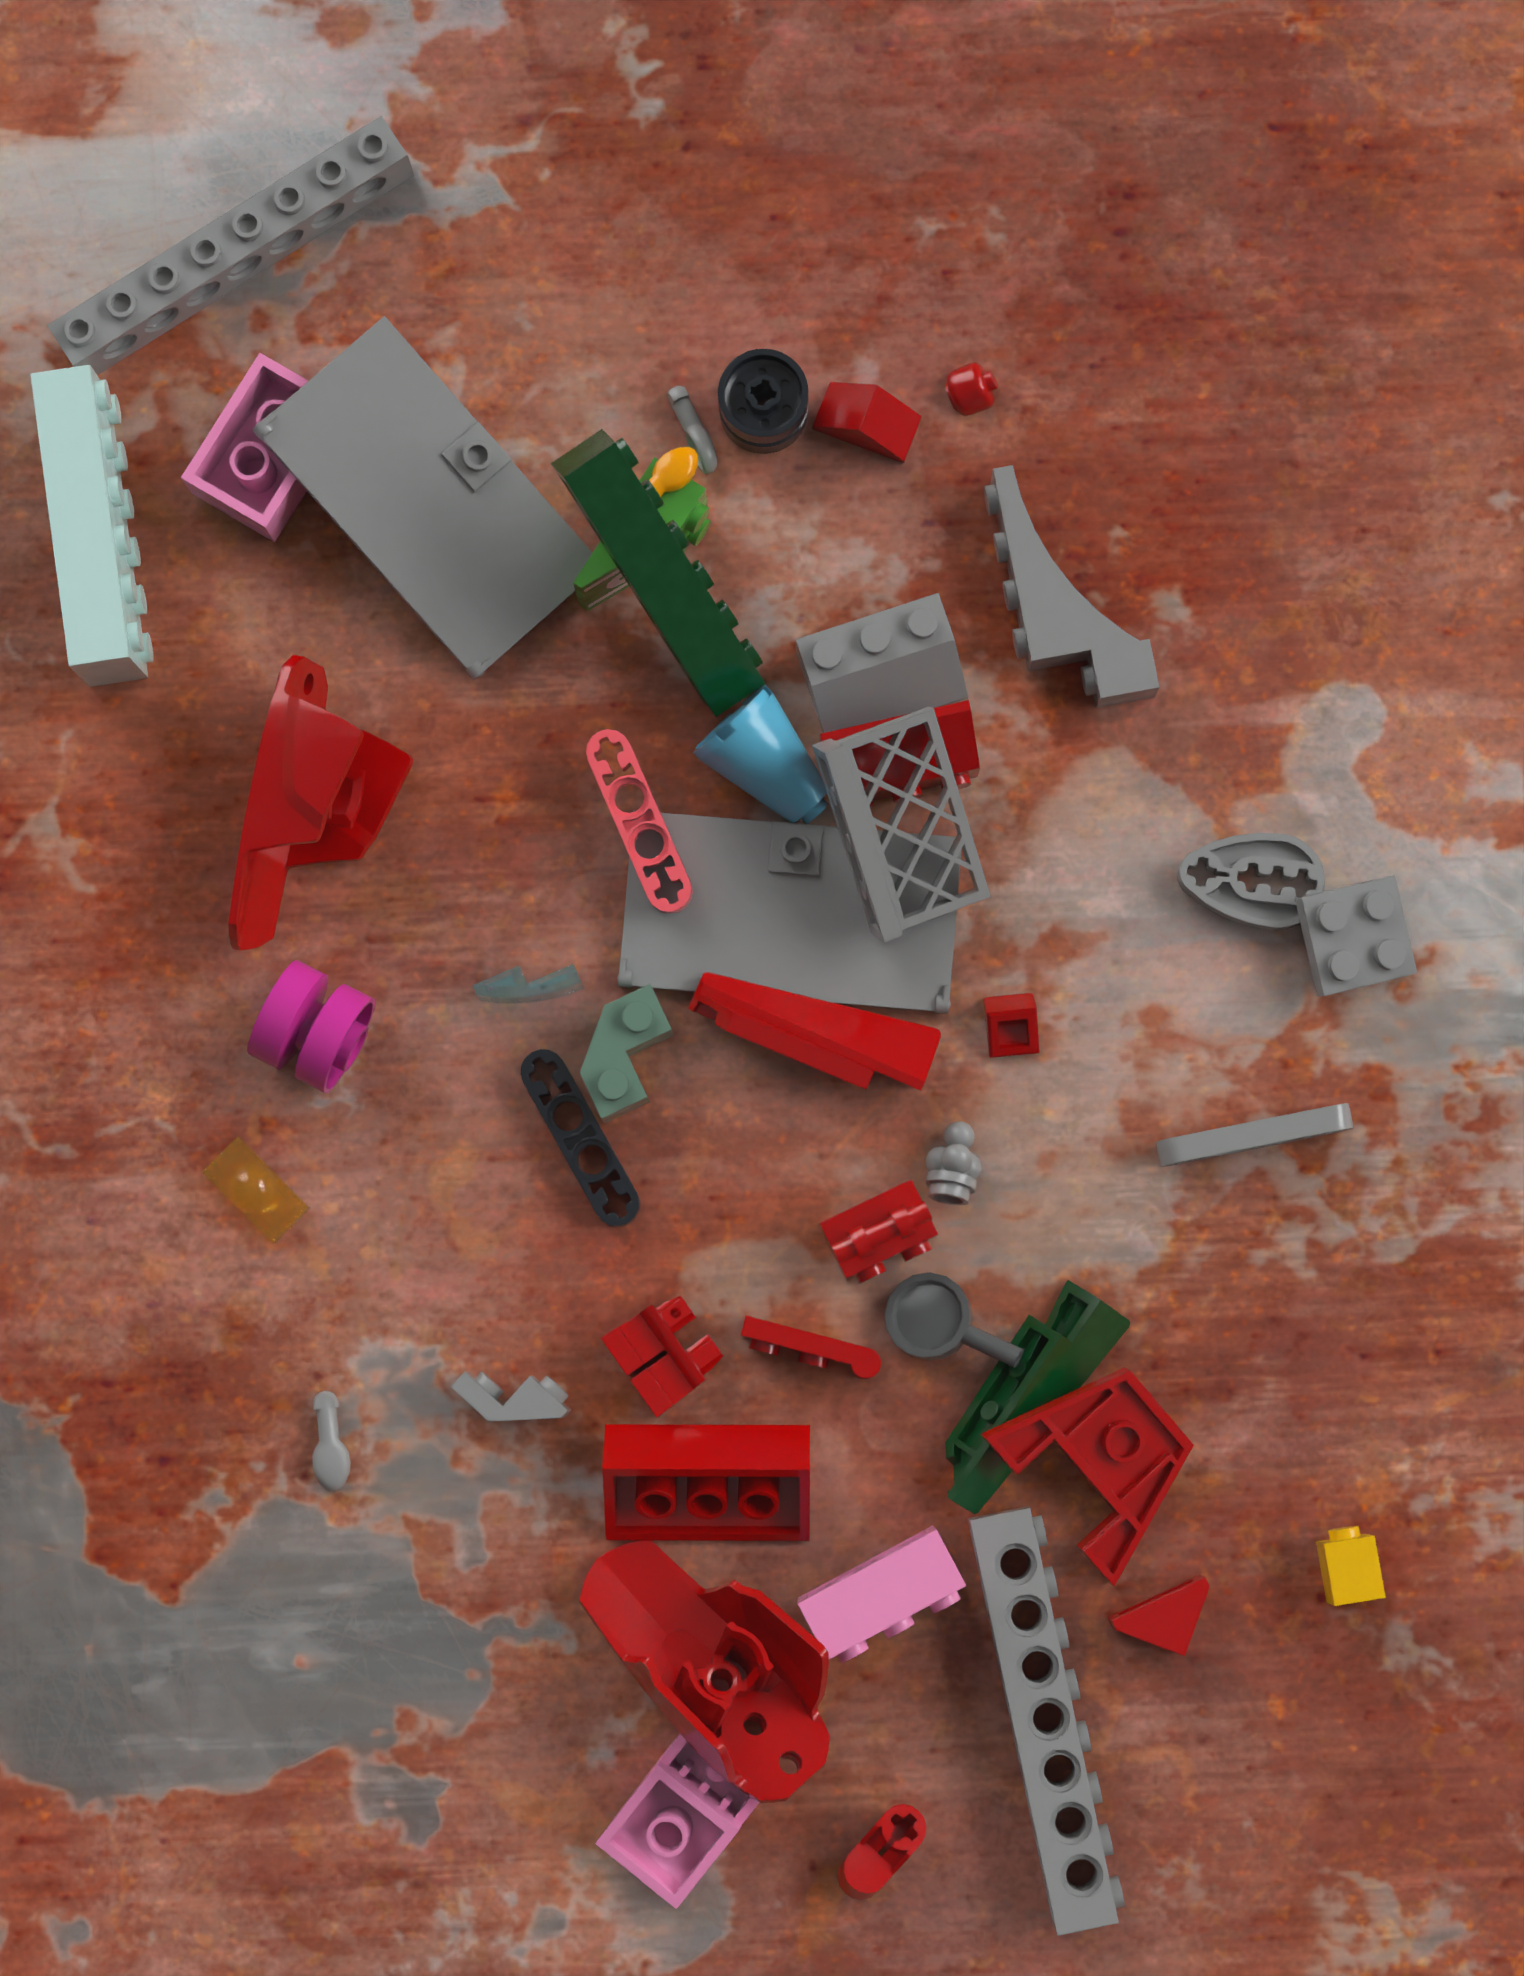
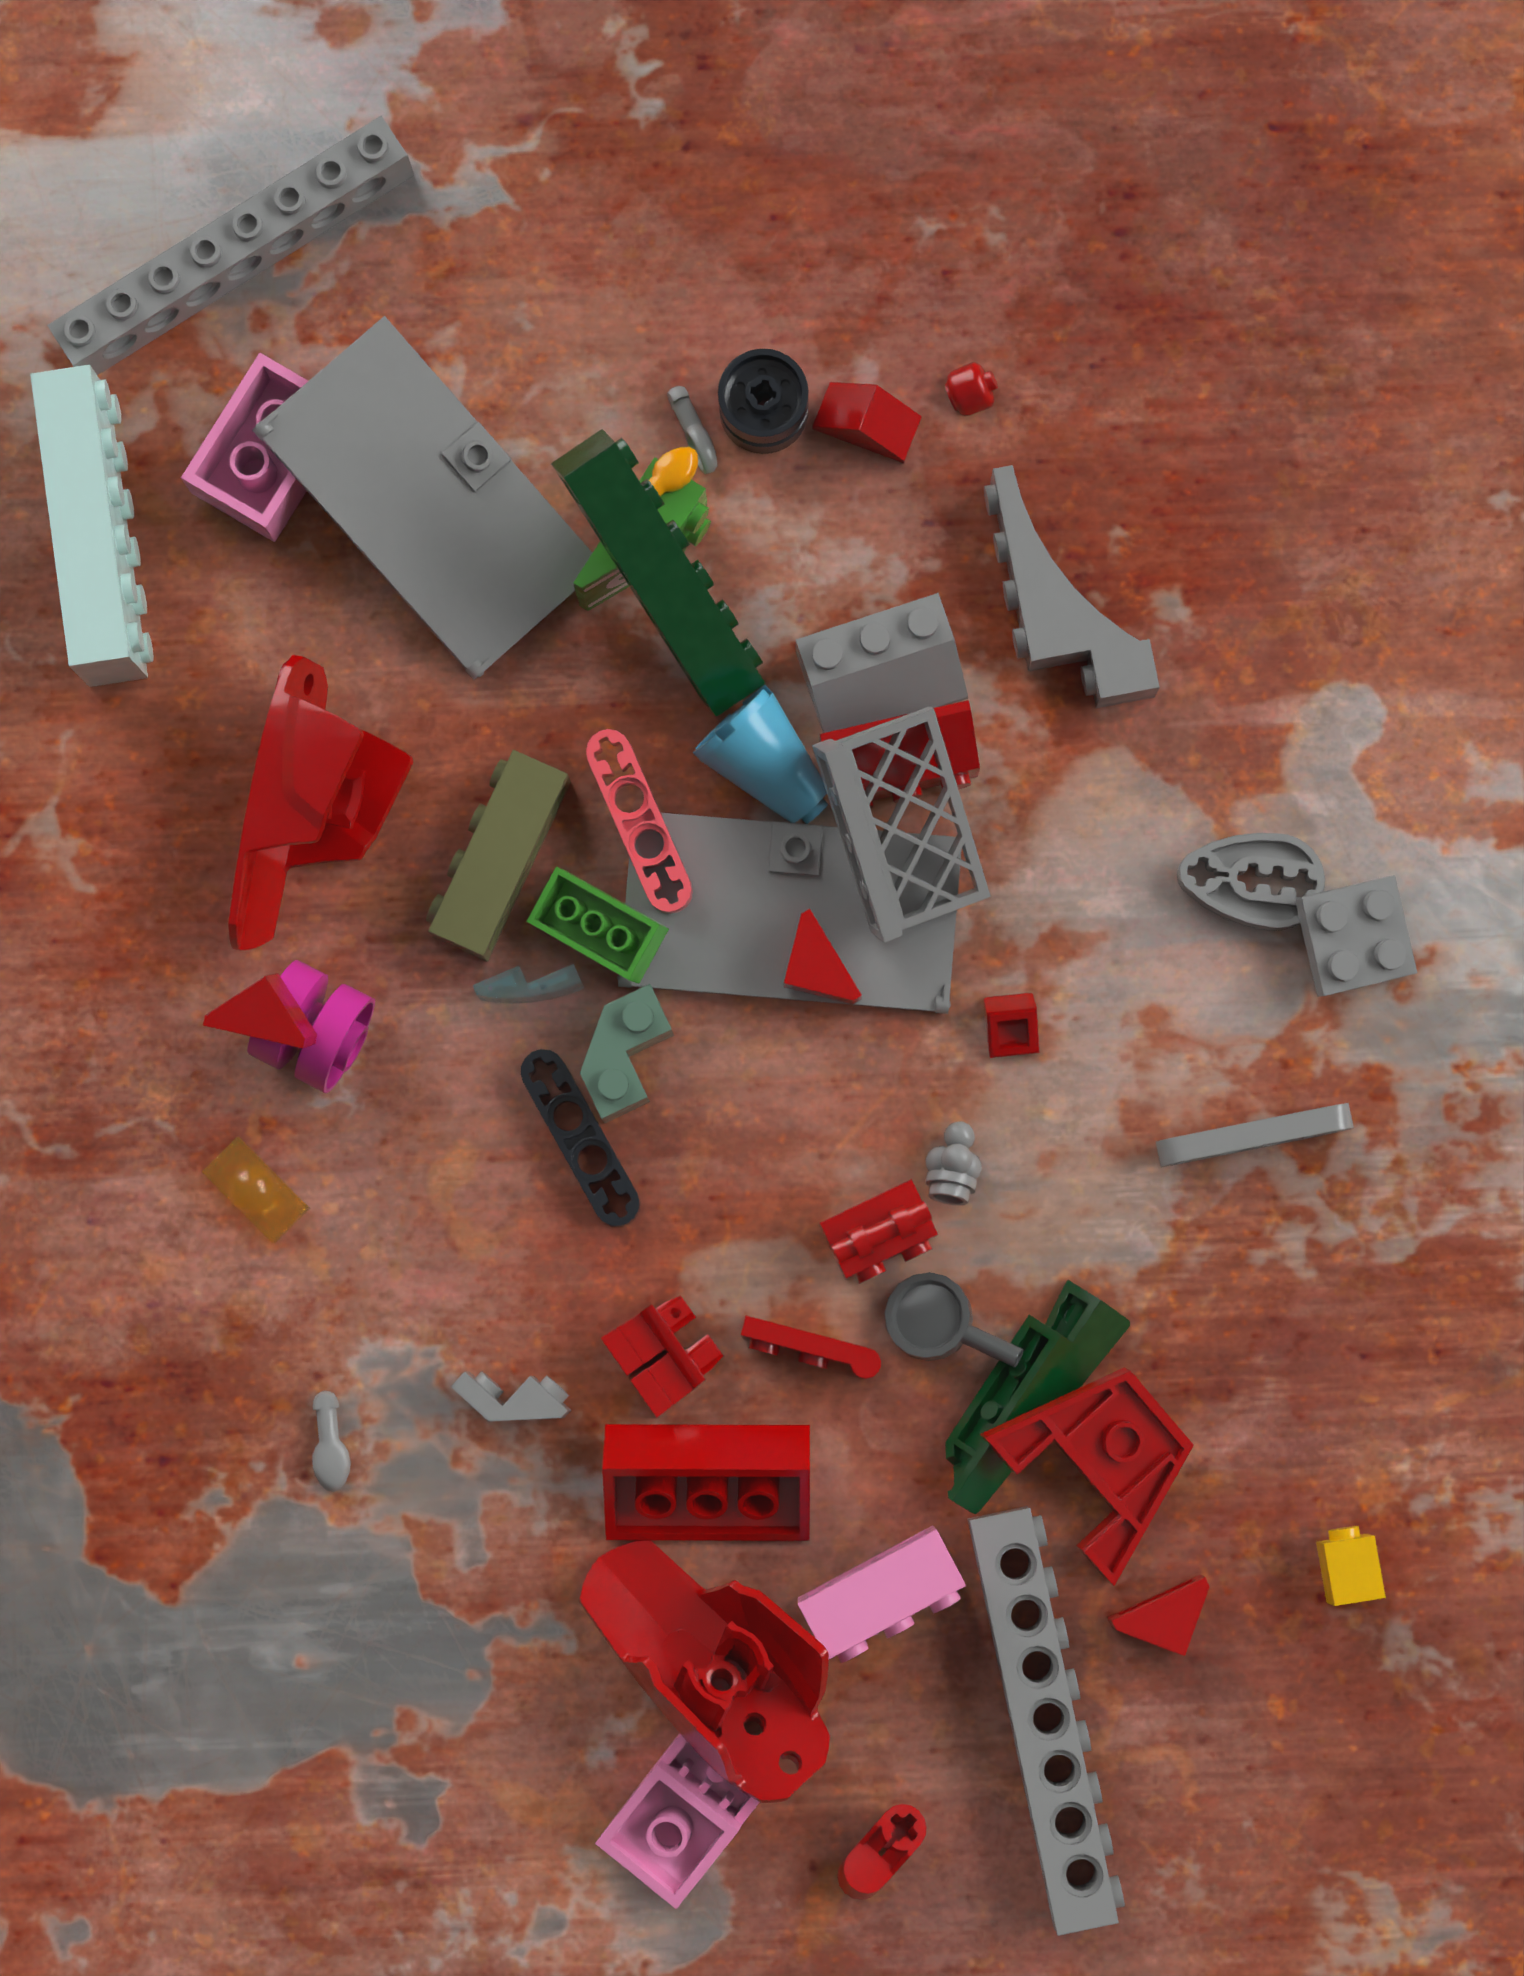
(264, 1012): none -> red slope
(499, 854): none -> olive brick
(597, 925): none -> bright green piece
(816, 965): none -> red slope
(819, 1032): red wedge -> none

